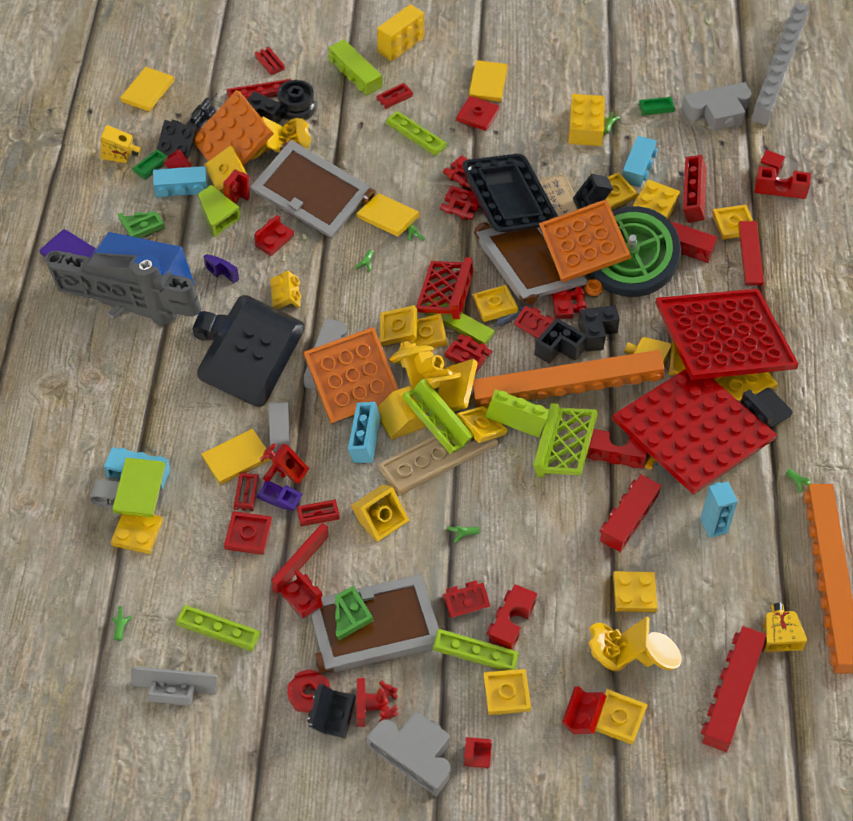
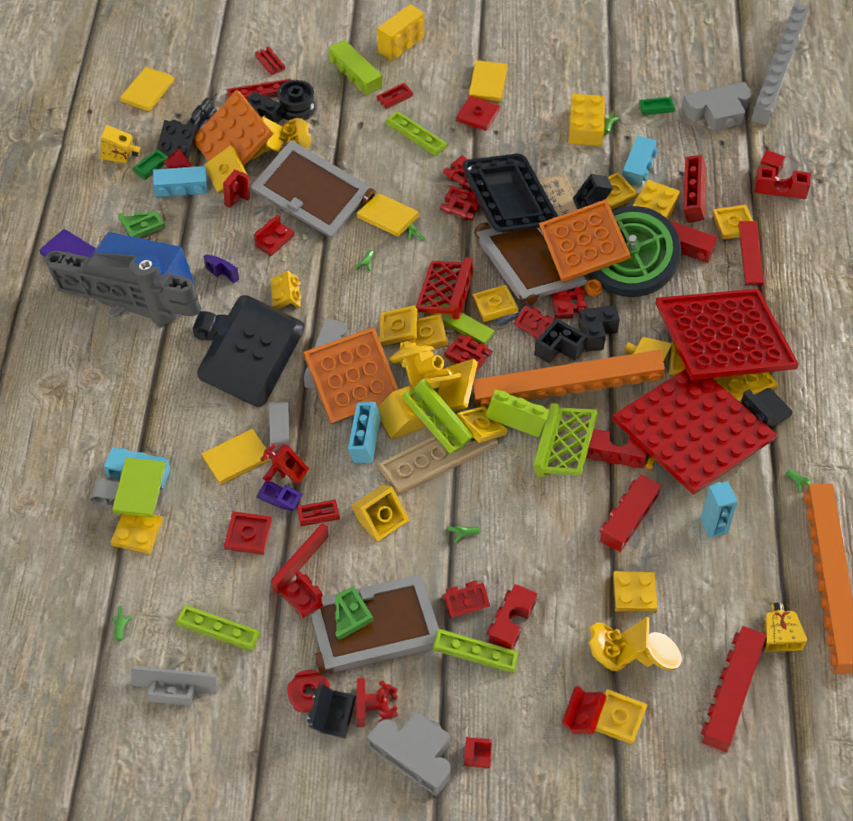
(218, 210): lime slope -> none
(245, 505): red tile -> none
(507, 692): yellow plate -> none

